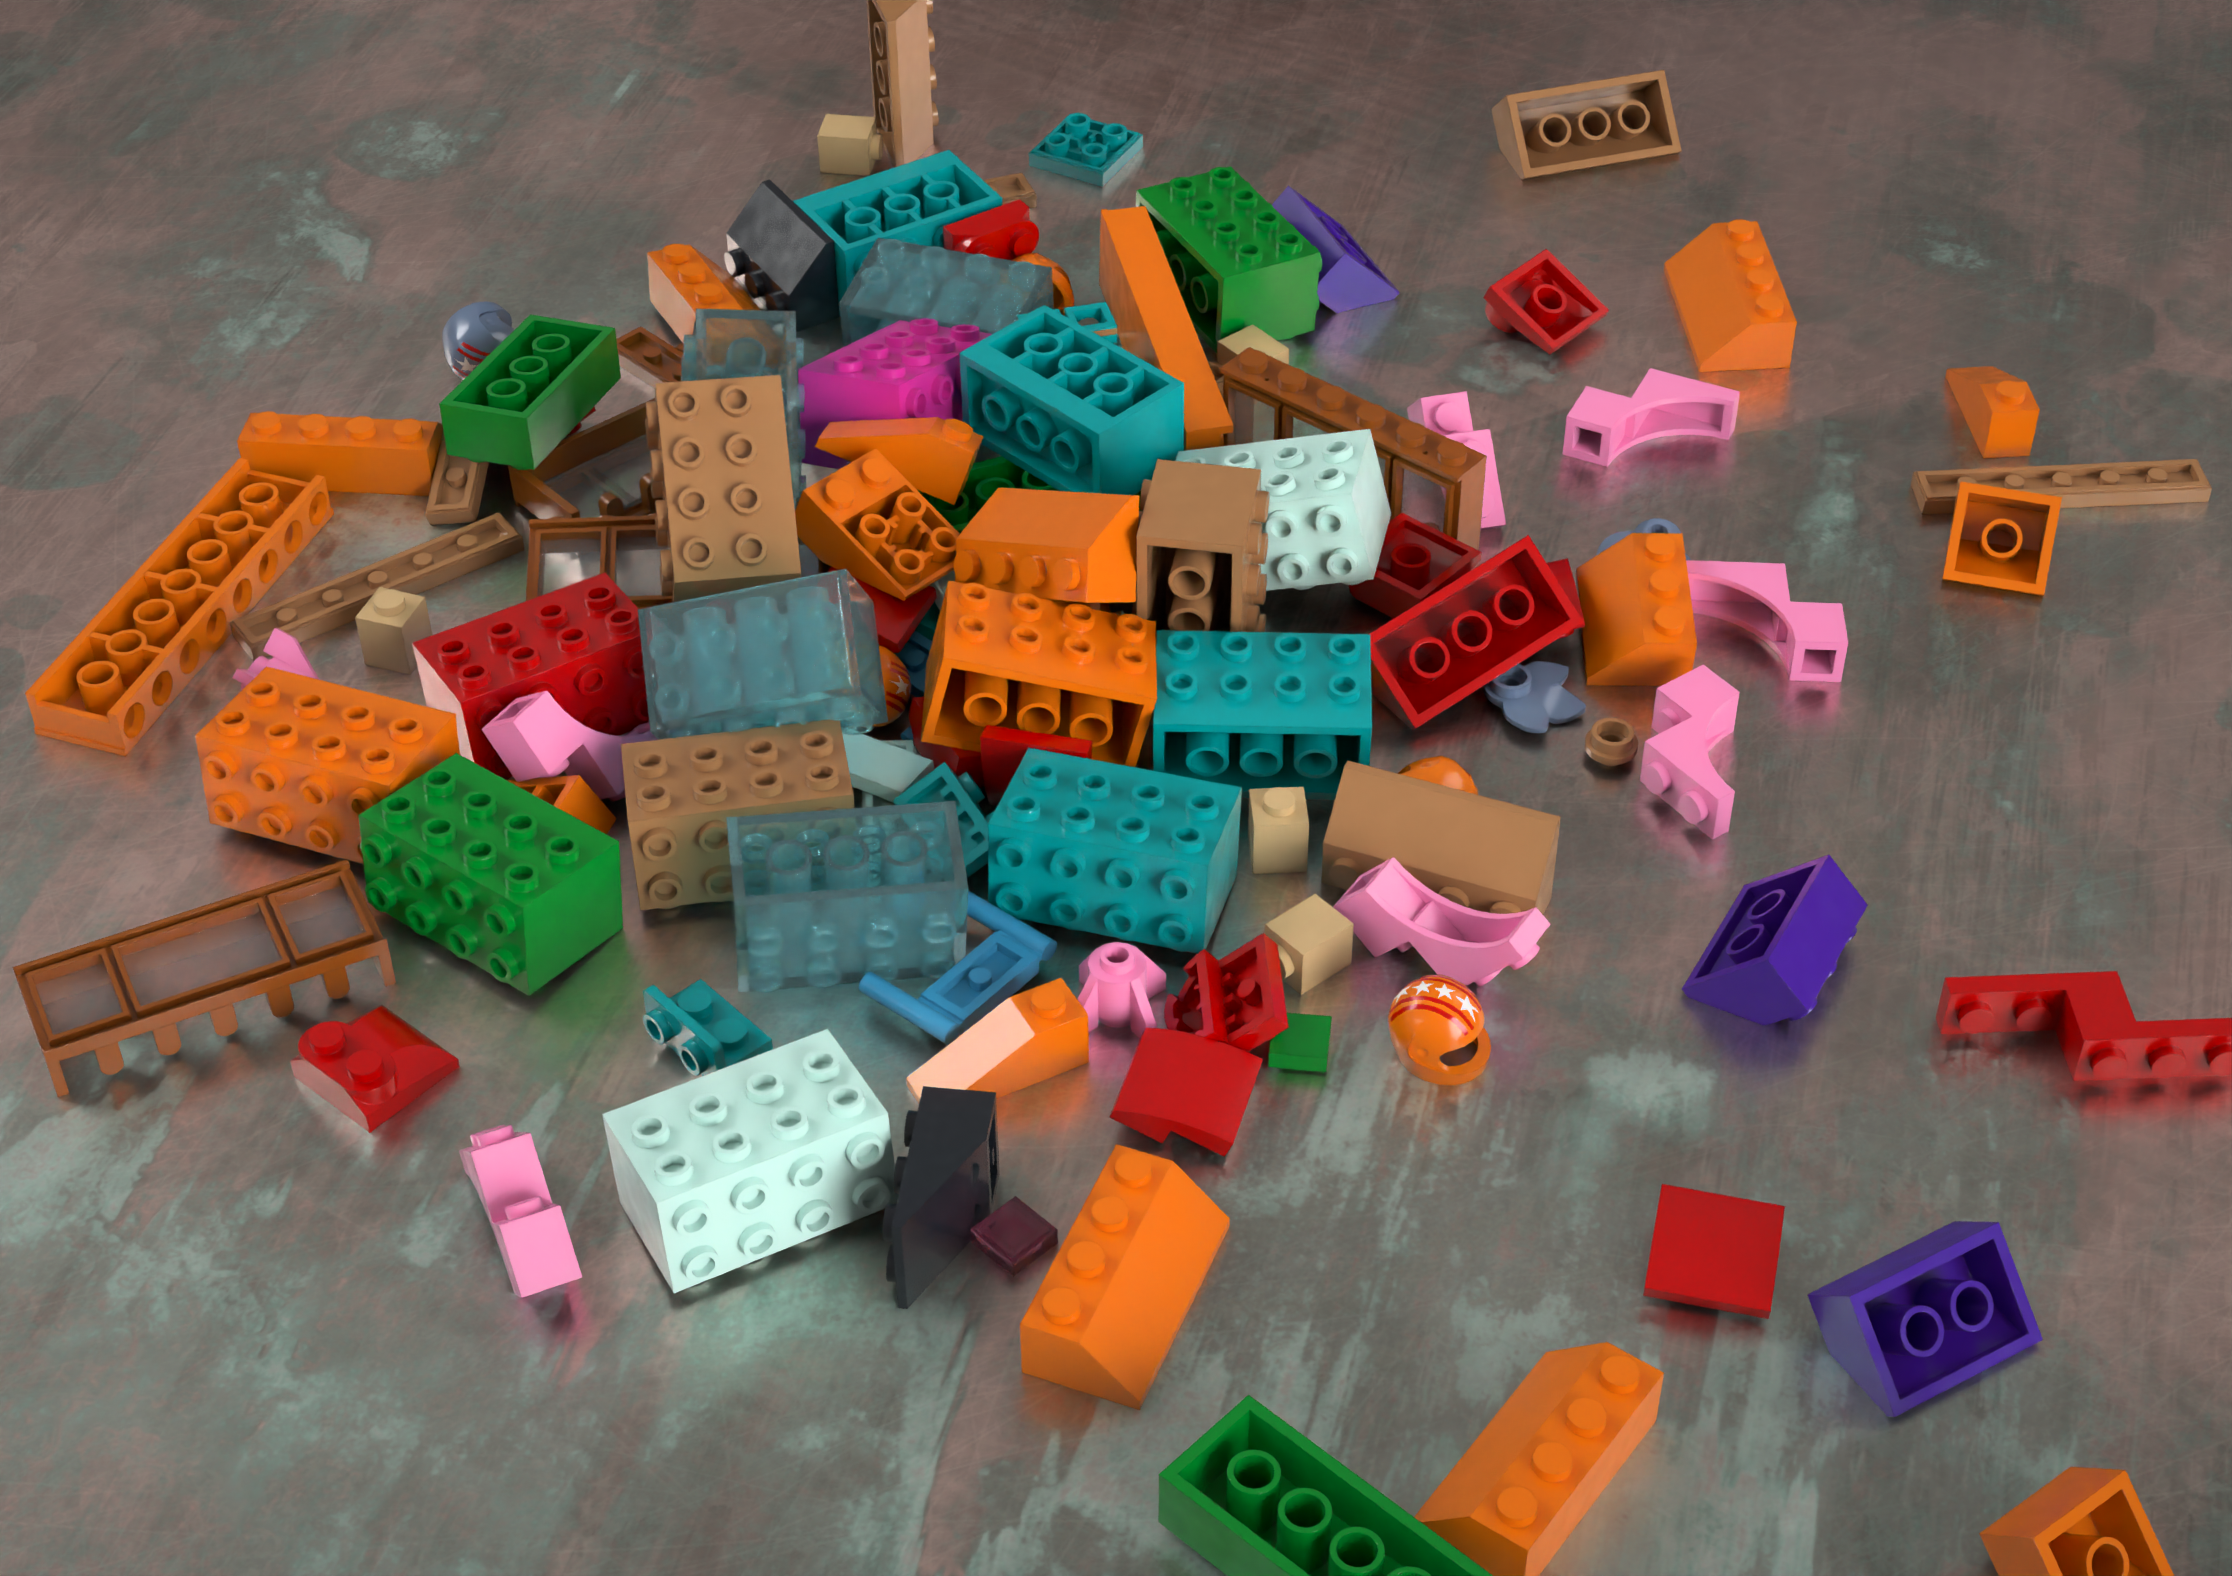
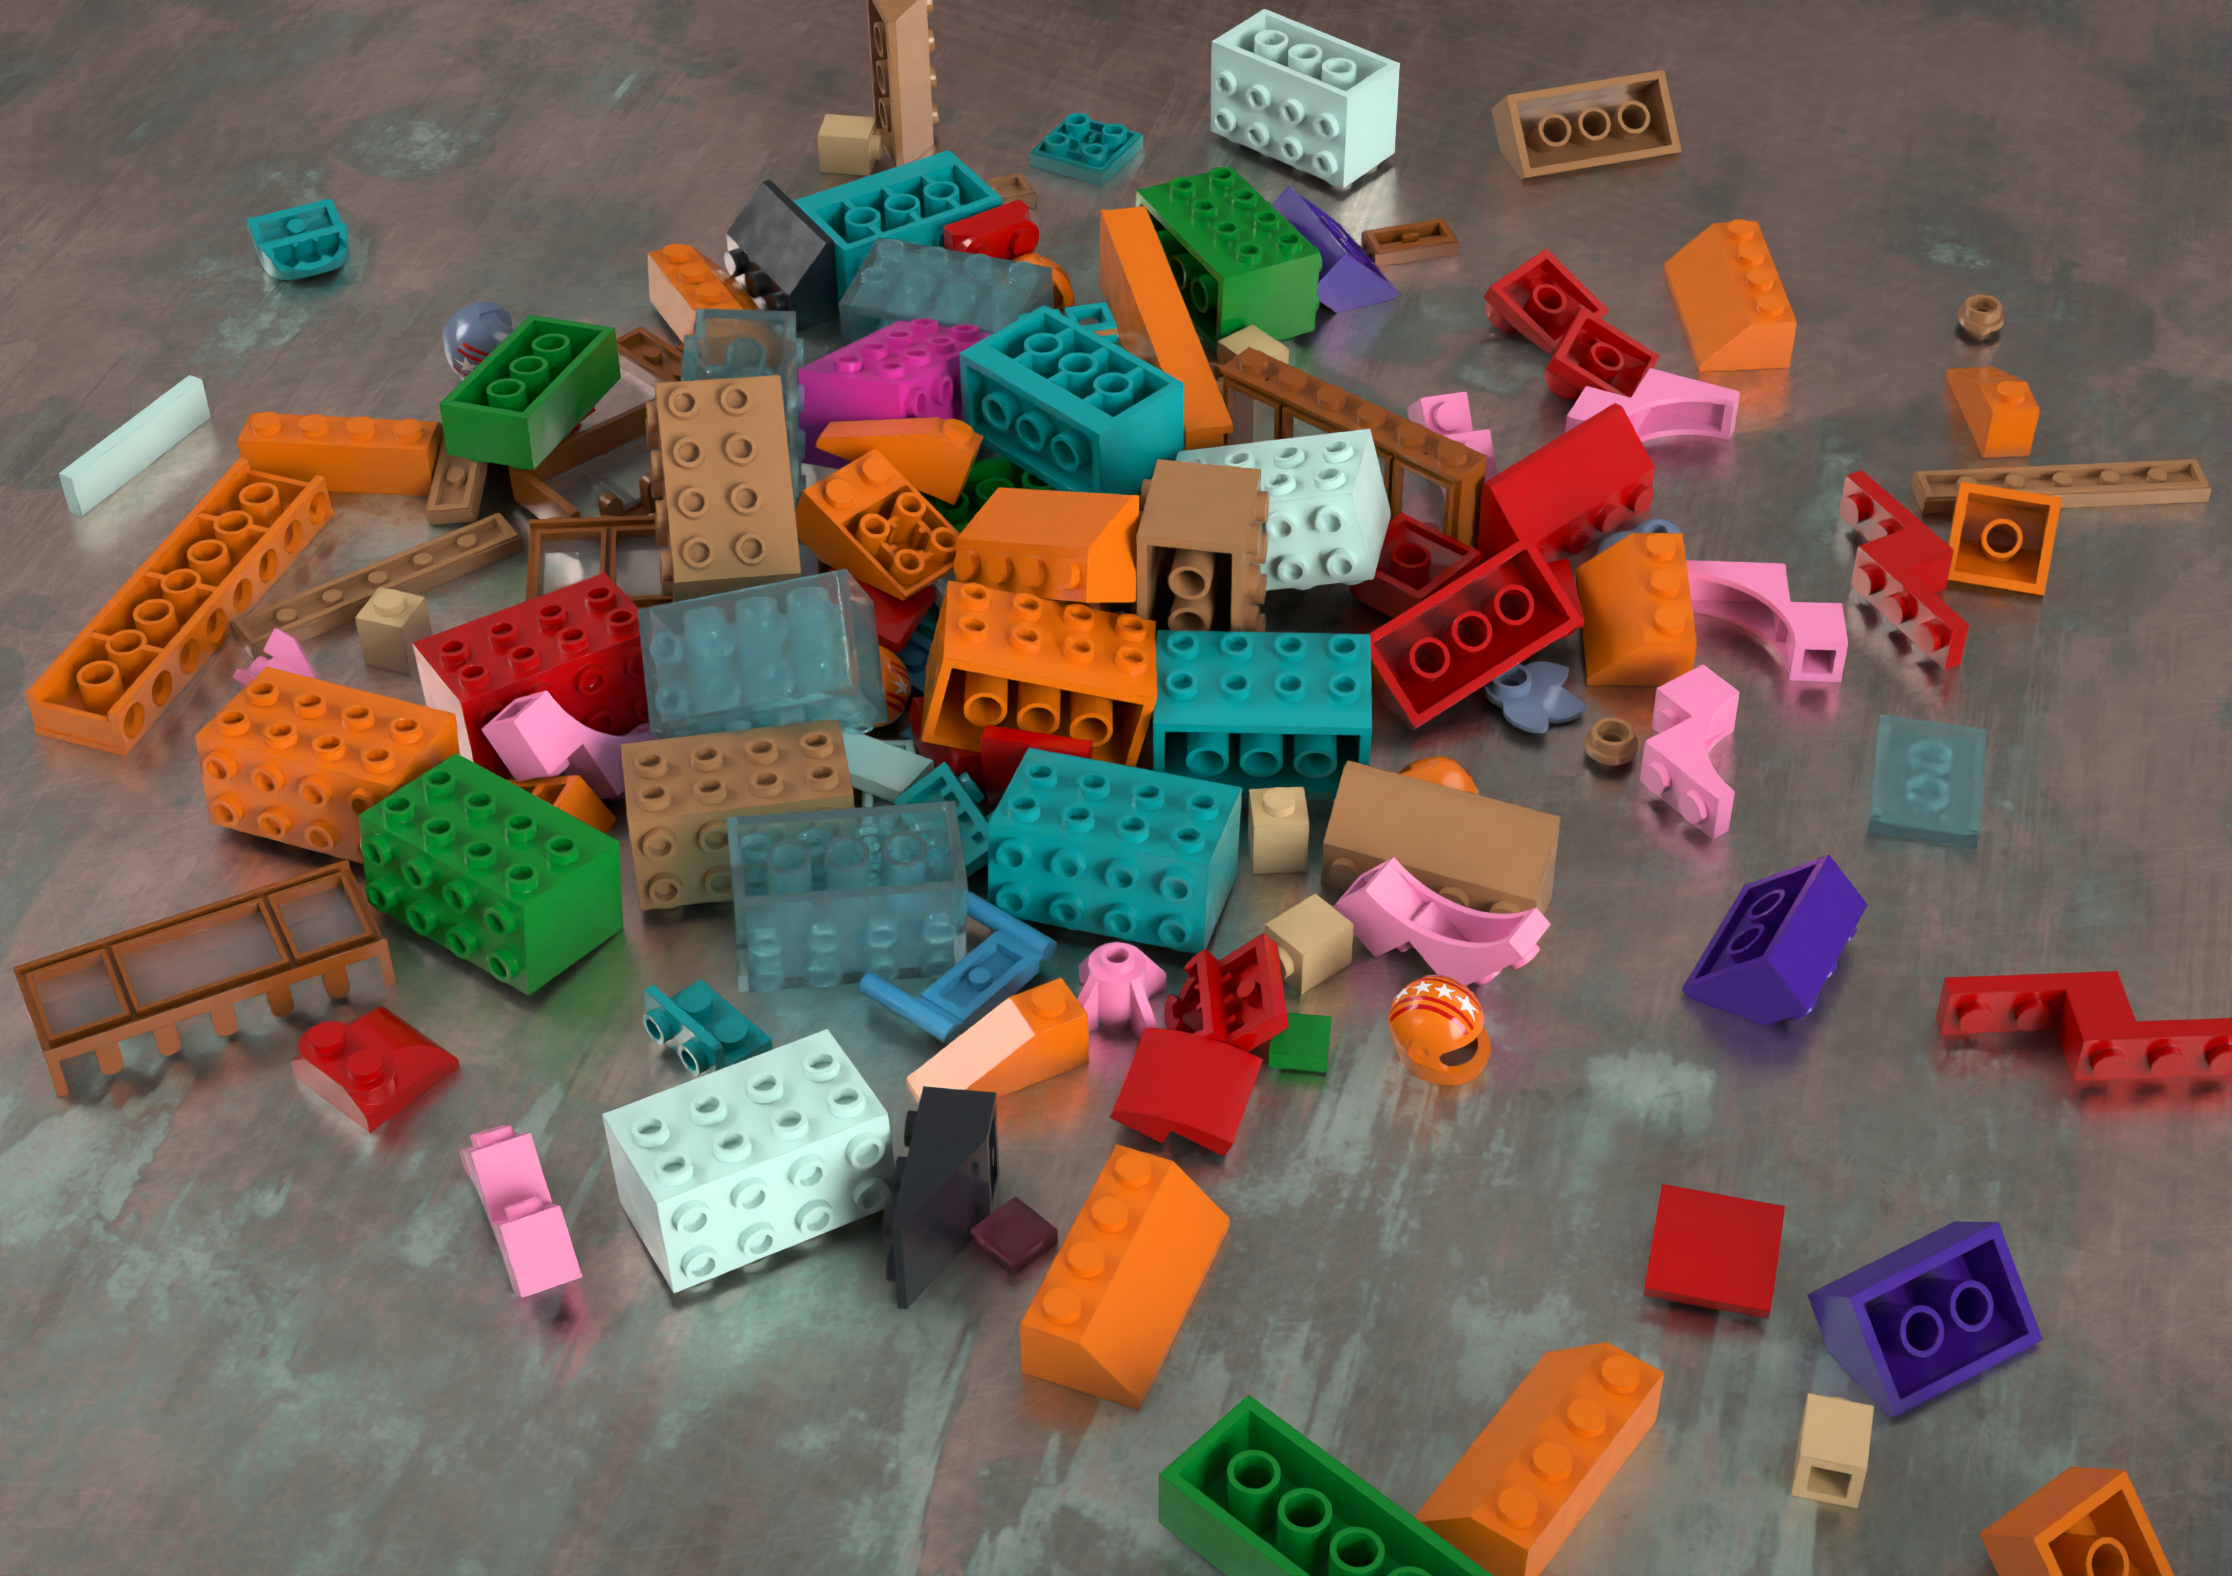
(134, 446): none -> light aqua tile
(300, 240): none -> teal slope
(1304, 97): none -> light aqua brick
(1410, 242): none -> dark orange tile
(1569, 489): none -> red slope
(1597, 357): none -> red slope
(1832, 1450): none -> tan brick
(1903, 569): none -> red bracket
(1928, 781): none -> clear light blue tile
(1981, 314): none -> medium nougat plate

